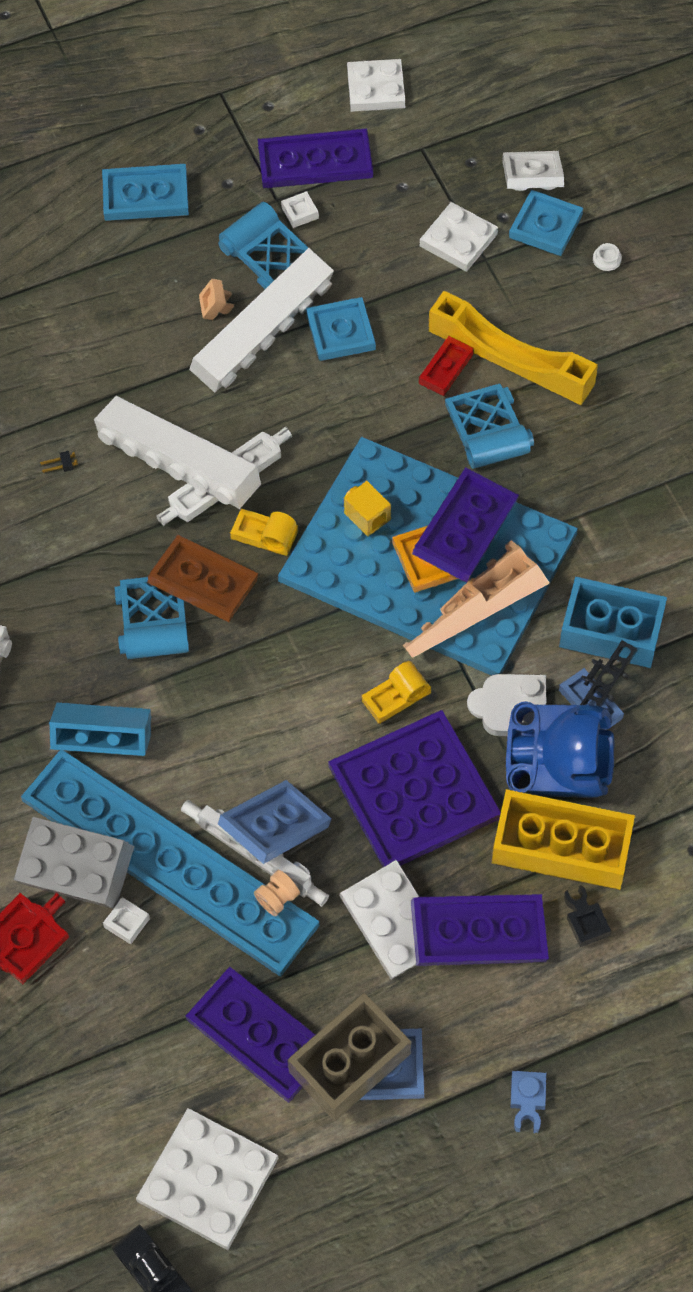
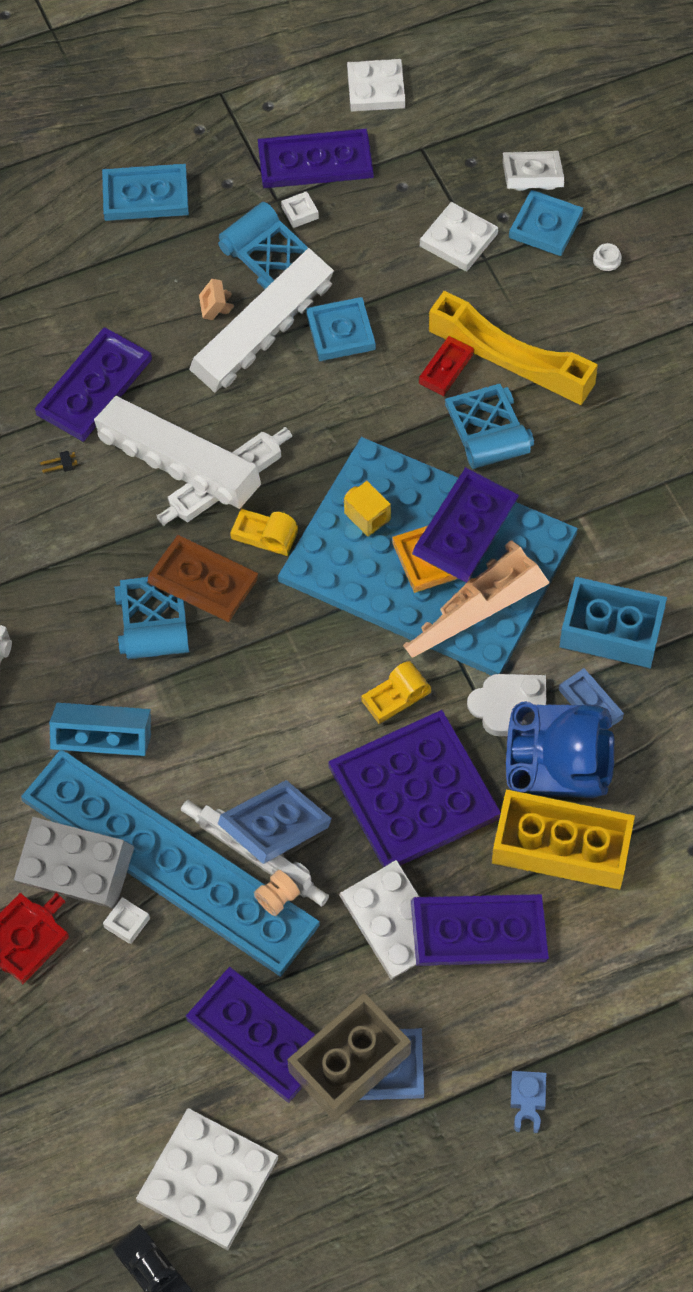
(91, 382): none -> dark purple plate
(586, 920): black plate -> none
(608, 668): black piece -> none

